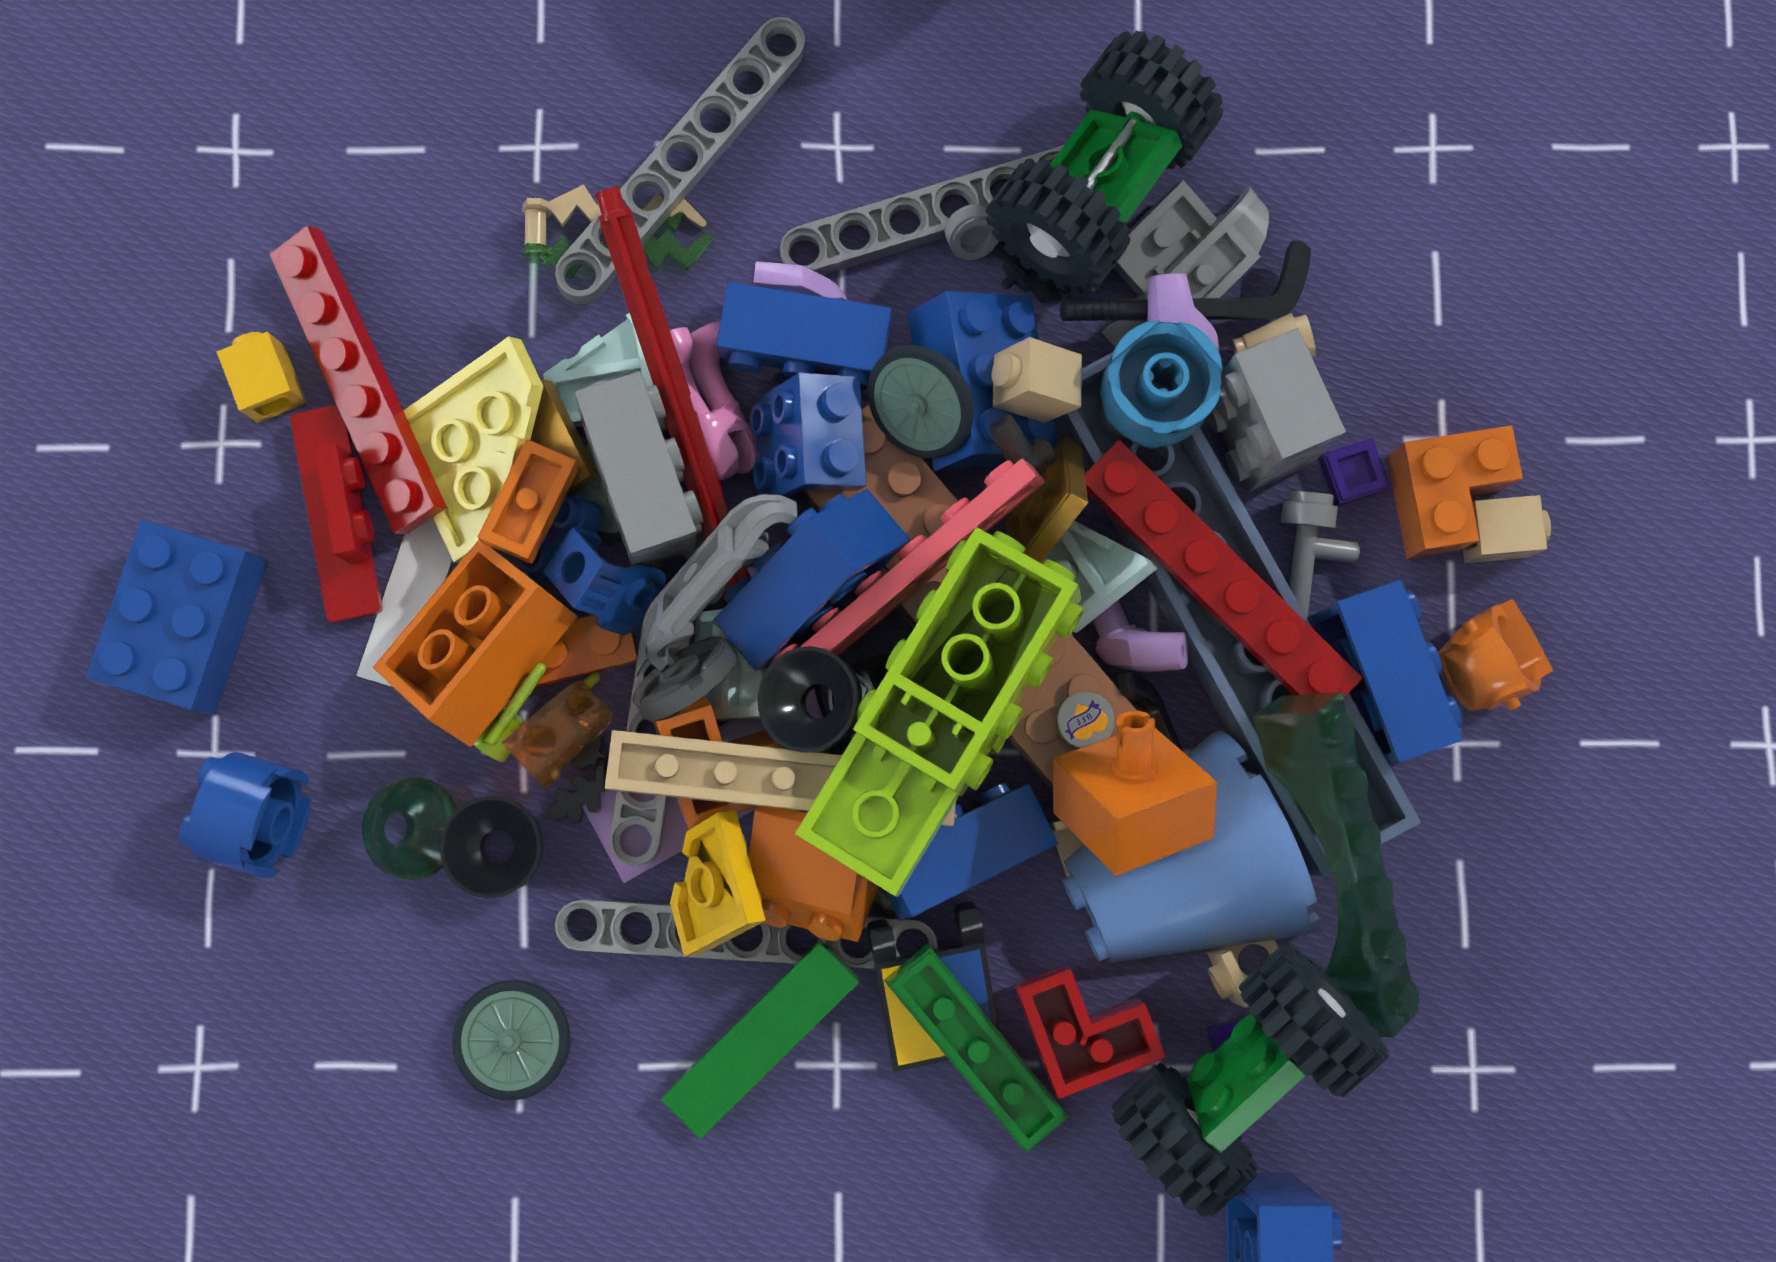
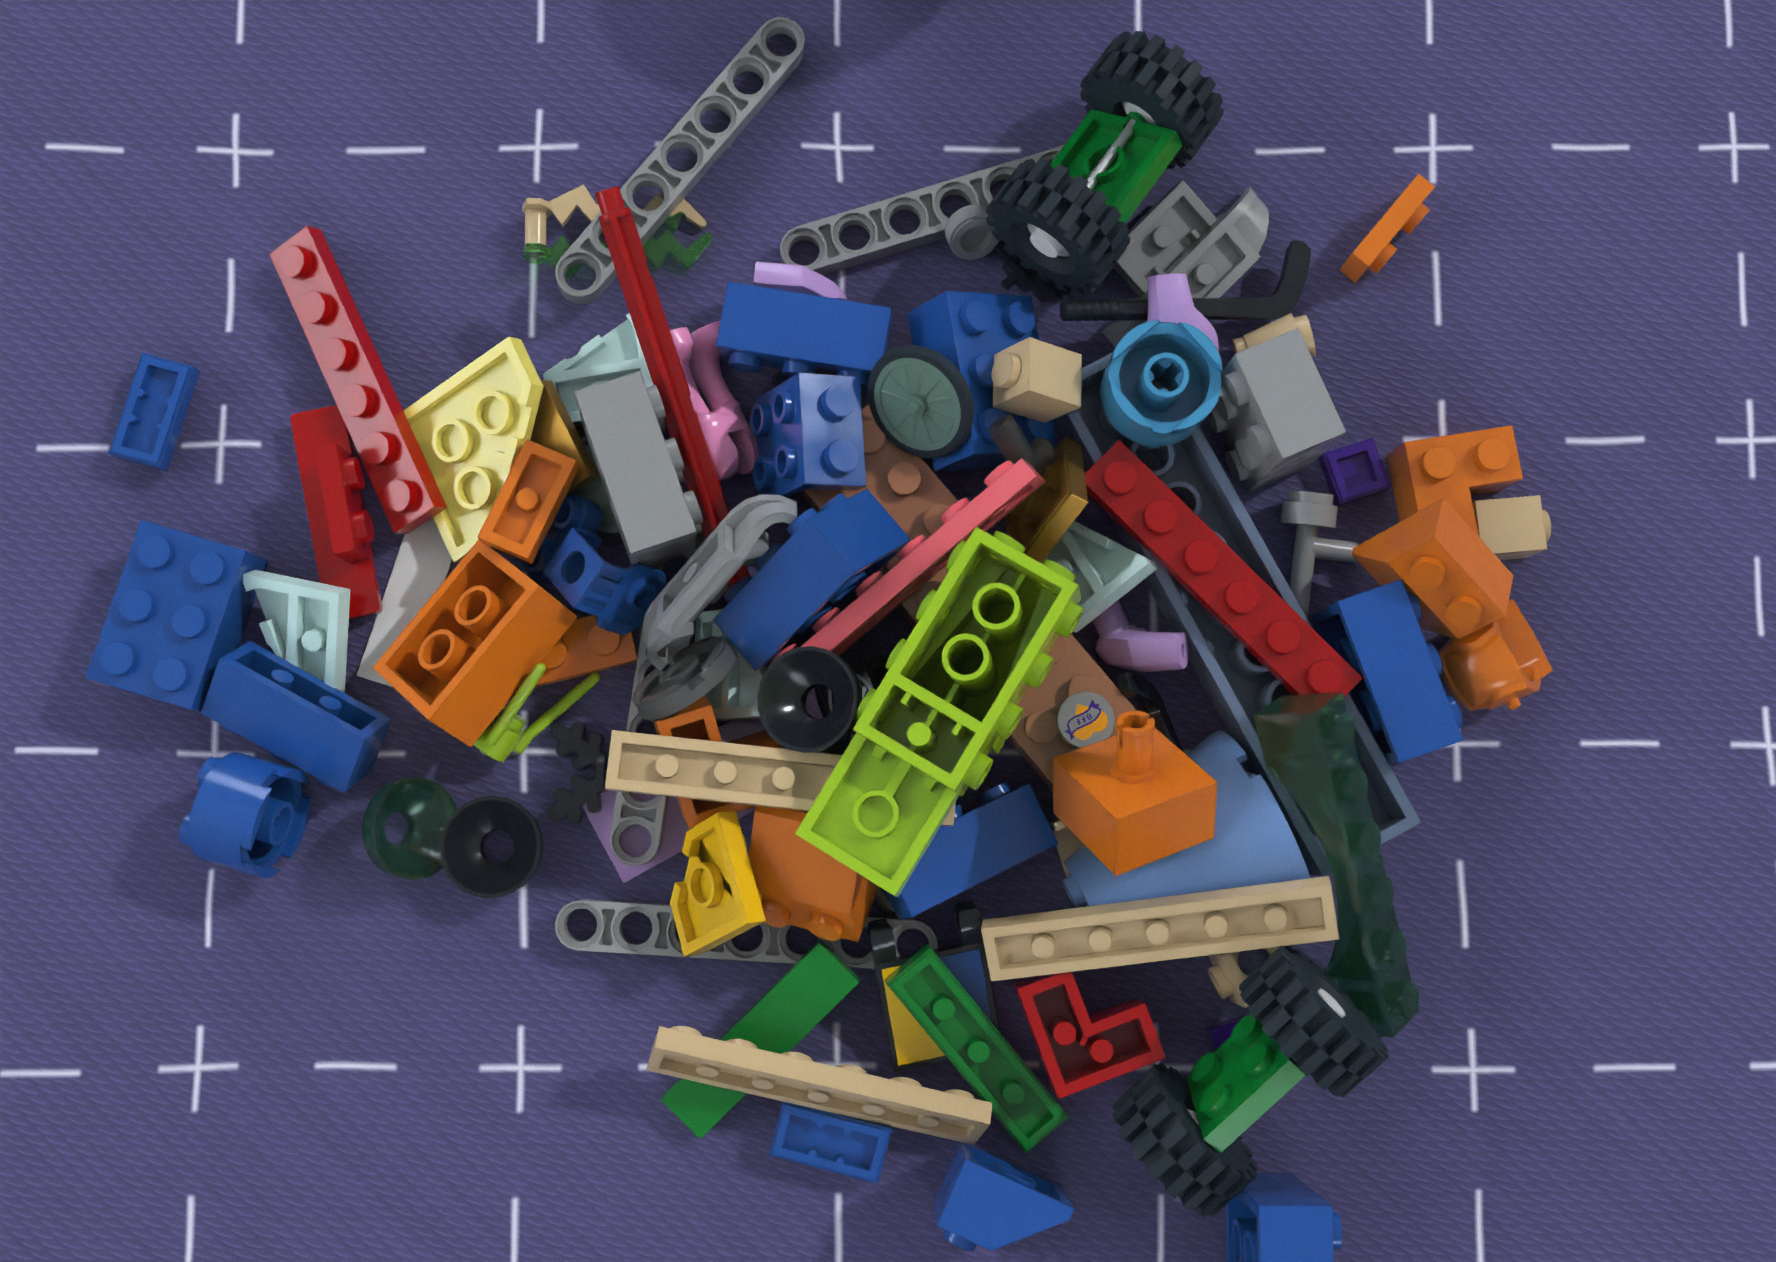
(154, 412): none -> blue plate
(261, 376): yellow brick -> none
(295, 716): none -> blue brick
(305, 623): none -> light aqua wing
(511, 1040): sand green wheel -> none
(559, 732): clear orange leg -> none
(830, 1141): none -> blue plate
(833, 1089): none -> tan plate
(995, 1201): none -> blue slope
(1160, 929): none -> tan plate
(1403, 215): none -> orange plate
(1444, 566): none -> orange slope

